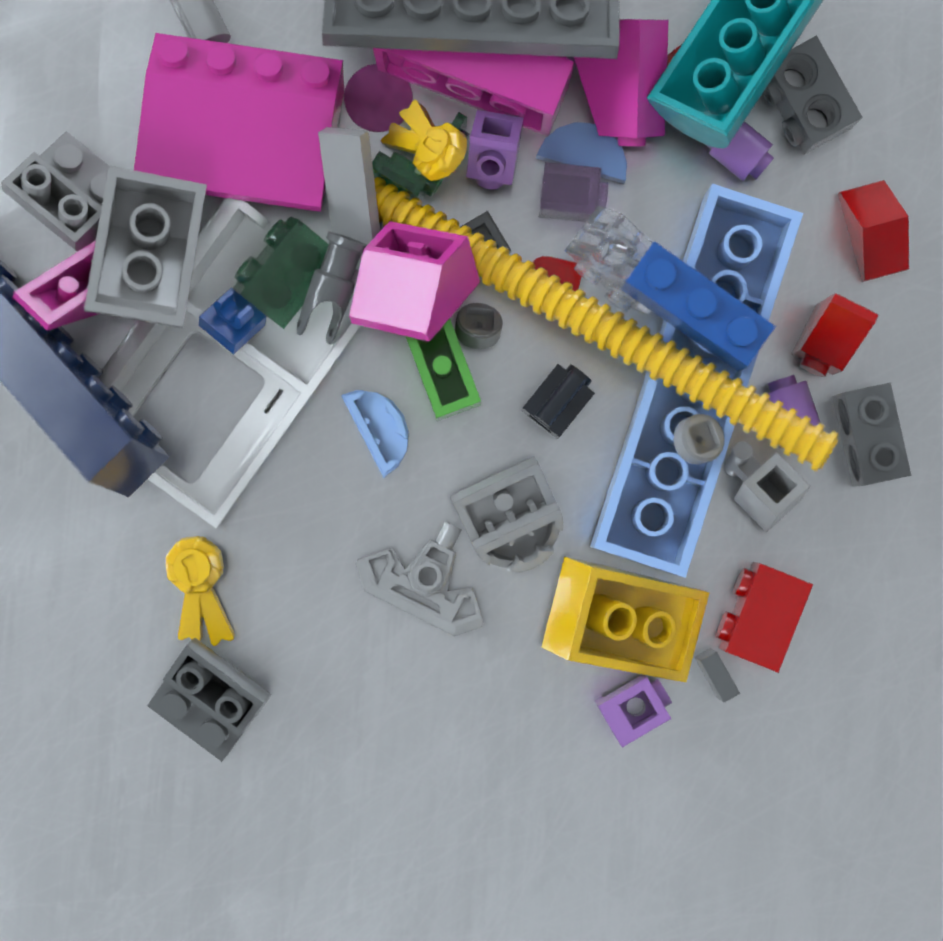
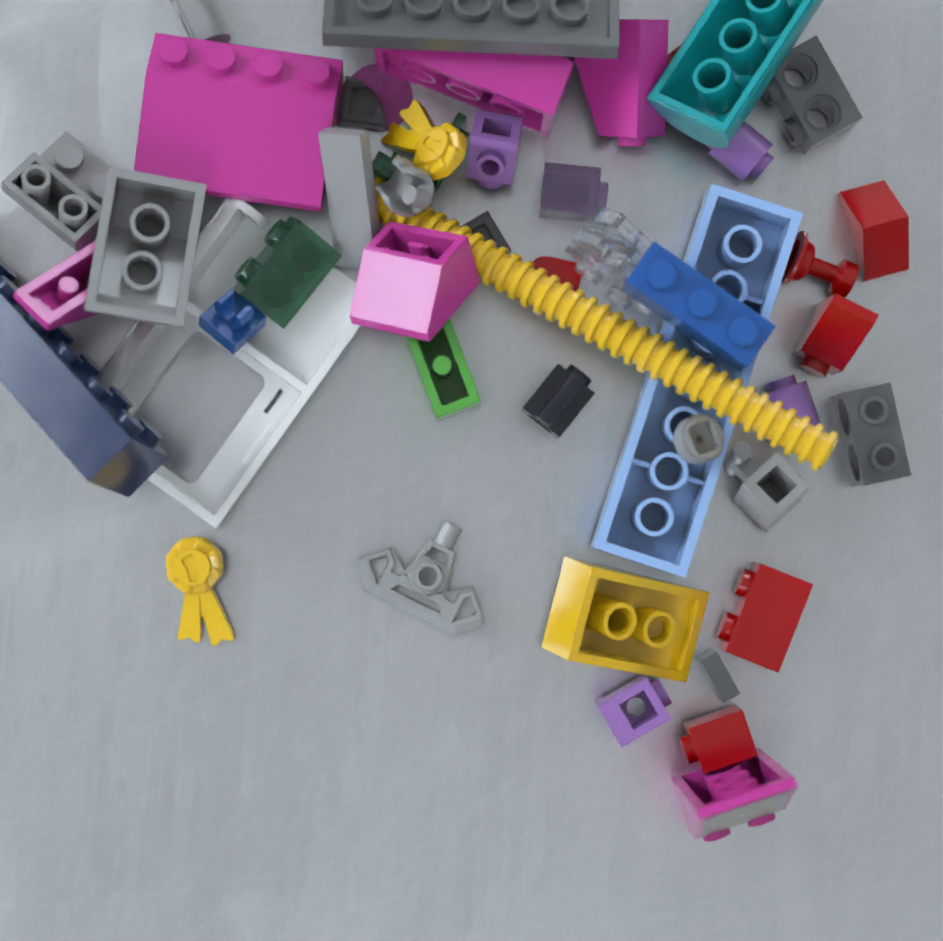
(208, 699): dark grey brick -> none
(333, 282): dark grey piece -> none
(360, 106): none -> dark grey tile
(380, 426): light blue tile -> none
(408, 189): none -> light grey arm
(478, 325): light grey tile -> none
(511, 517): light grey slope -> none
(582, 146): medium blue tile -> none
(717, 739): none -> red brick
(733, 796): none -> dark pink slope
(803, 262): none -> red piece

